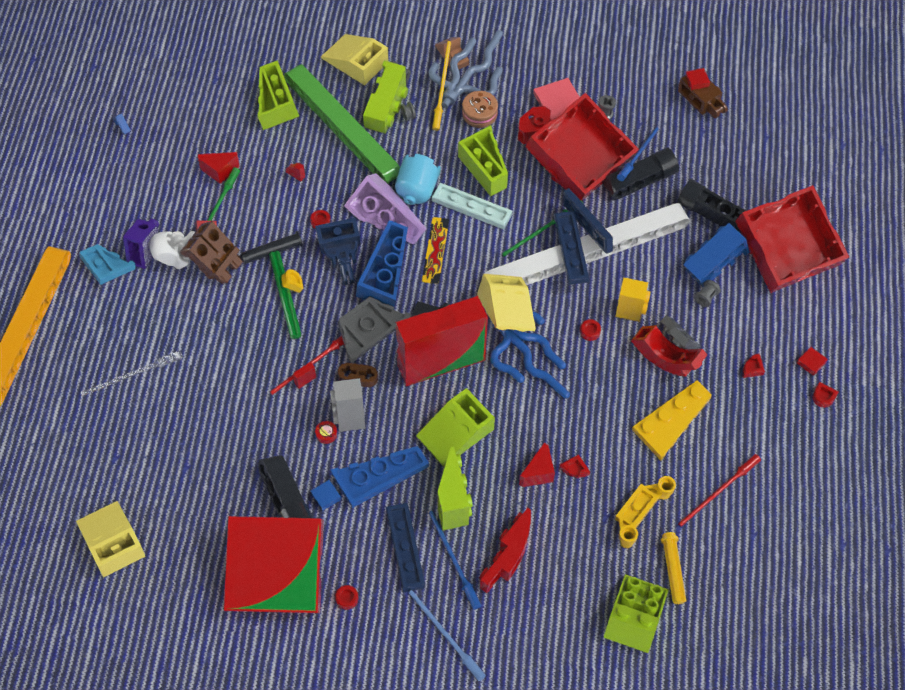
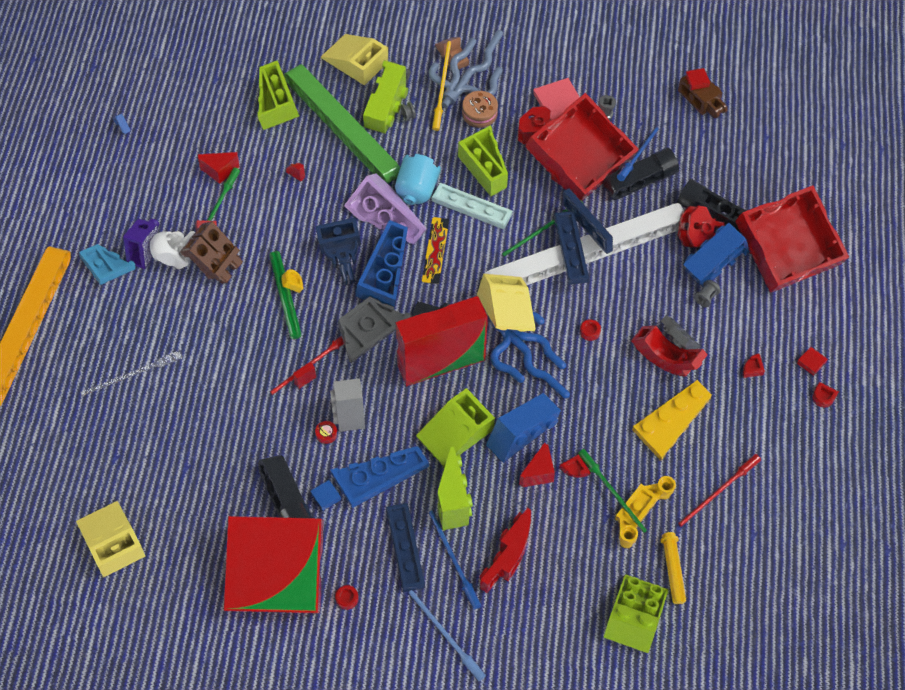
(277, 245): black pin -> none
(319, 217): red tile -> none
(358, 371): reddish brown beam -> none
(522, 426): none -> blue wedge
(593, 467): none -> green piece
(633, 299): yellow brick -> none
(699, 227): none -> red hinge

